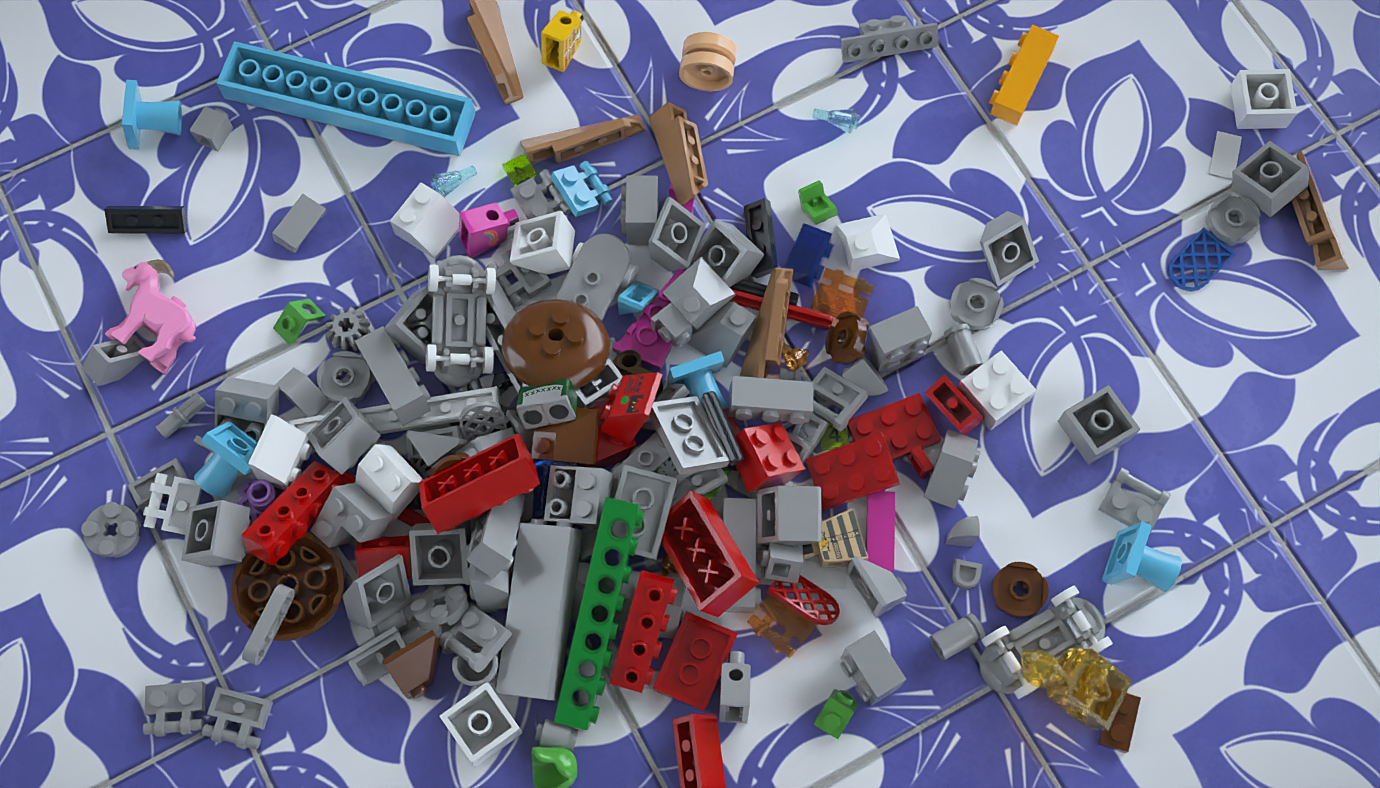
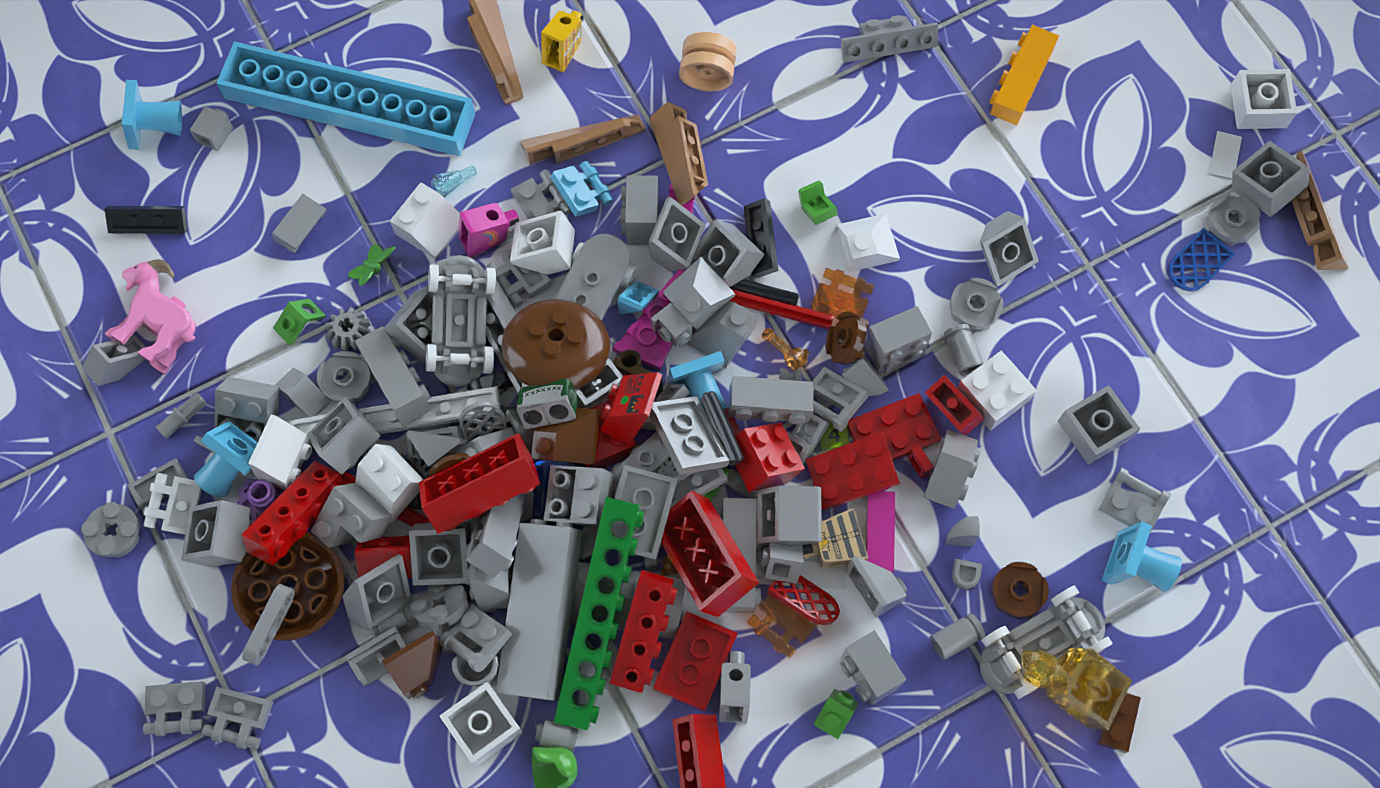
(371, 266): none -> bright green piece
(519, 170): clear neon green tile -> none
(769, 330): medium nougat wedge -> none
(808, 255): clear blue brick -> none
(843, 119): clear light blue cone -> none

